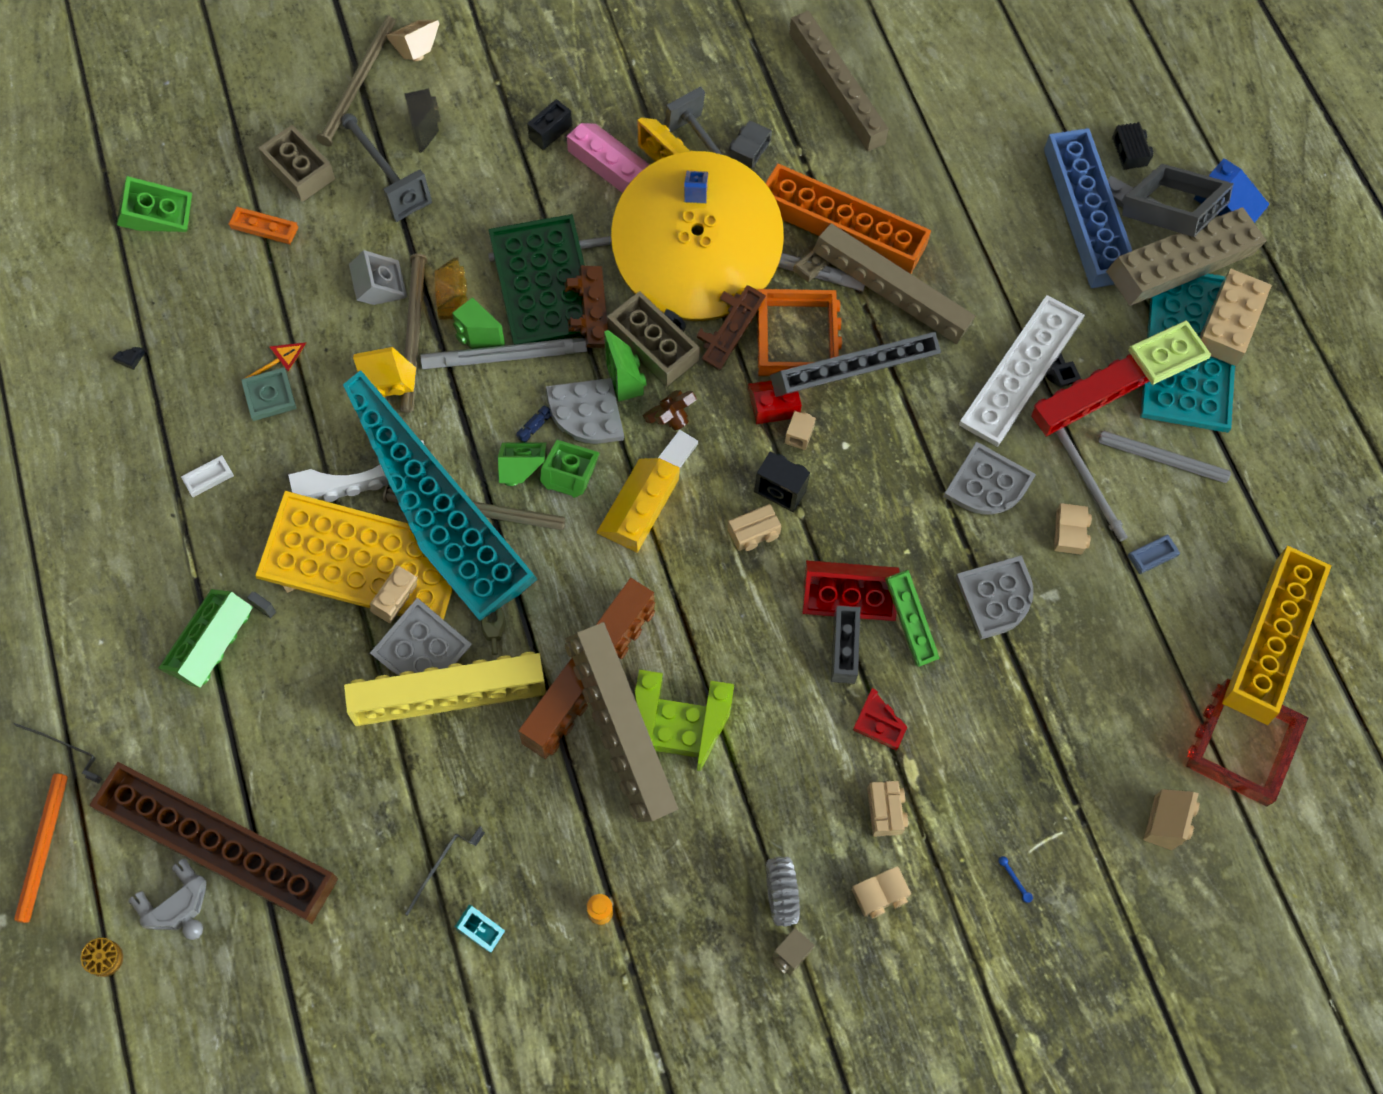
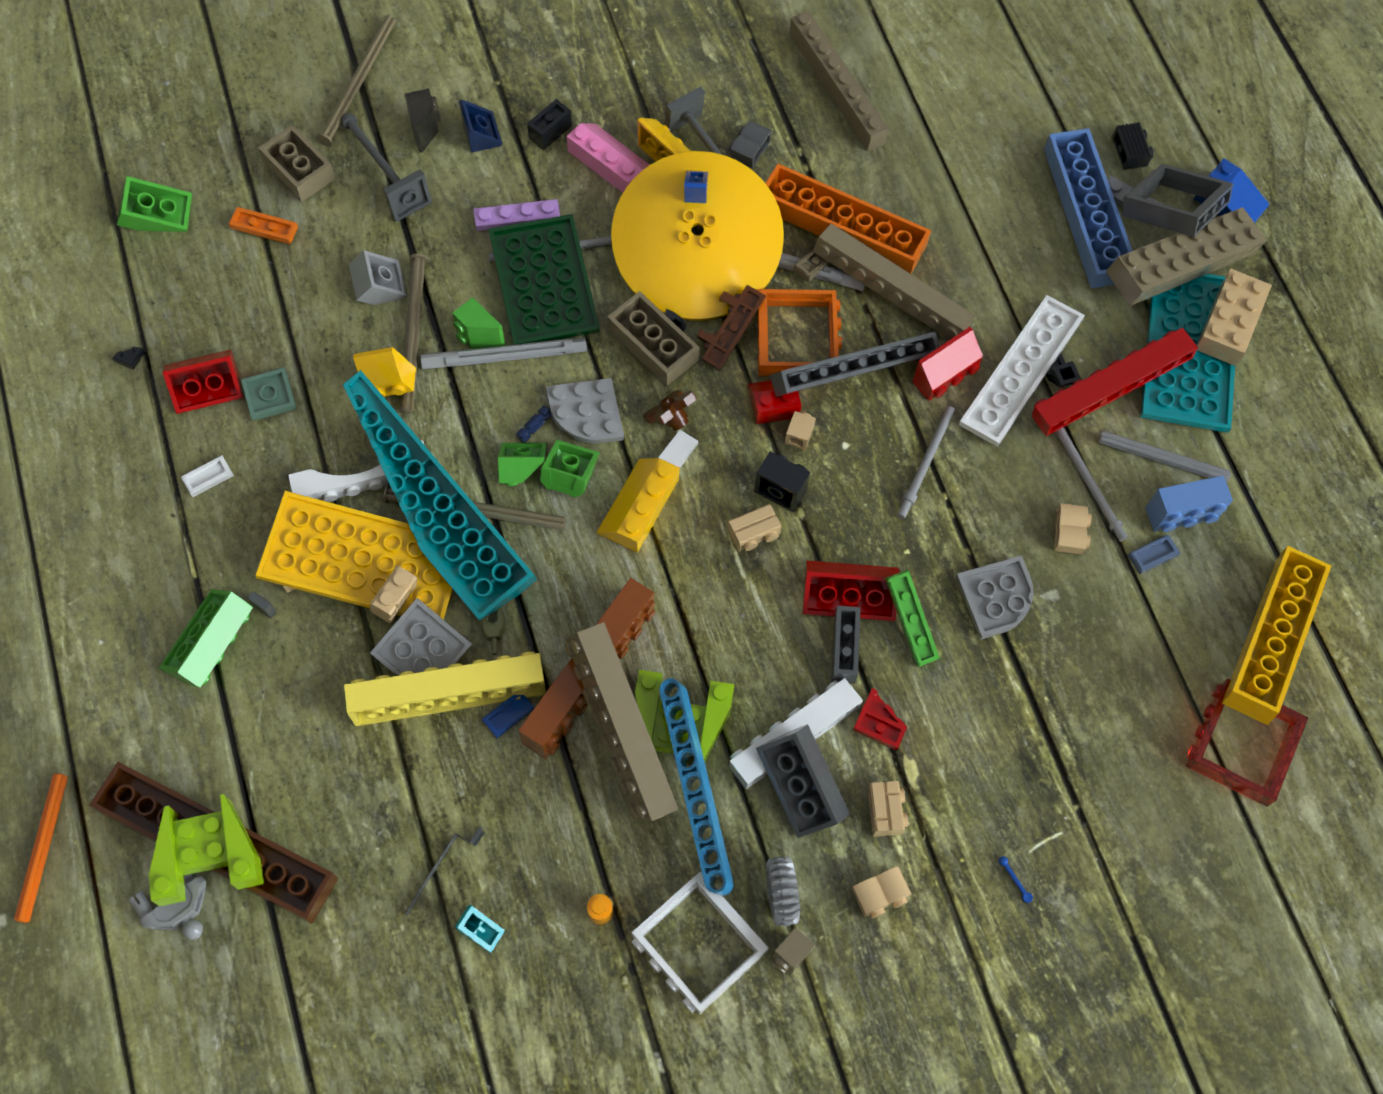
(89, 775): dark grey piece -> none
(102, 957): pearl gold wheel -> none
(200, 846): none -> lime wedge
(203, 381): none -> red slope
(285, 354): piece -> none
(414, 39): tan slope -> none
(450, 288): clear yellow slope -> none
(479, 127): none -> dark blue slope
(507, 714): none -> blue tile
(514, 213): none -> lavender plate
(594, 317): reddish brown hinge -> none
(623, 368): bright green slope -> none
(703, 794): none -> dark azure beam
(732, 918): none -> white window
(803, 781): none -> dark grey slope
(820, 714): none -> white brick
(909, 497): none -> light grey bar
(948, 365): none -> slope
(988, 482): light grey plate -> none
(1169, 352): yellowish green tile -> none
(1171, 818): tan slope -> none
(1188, 504): none -> medium blue brick

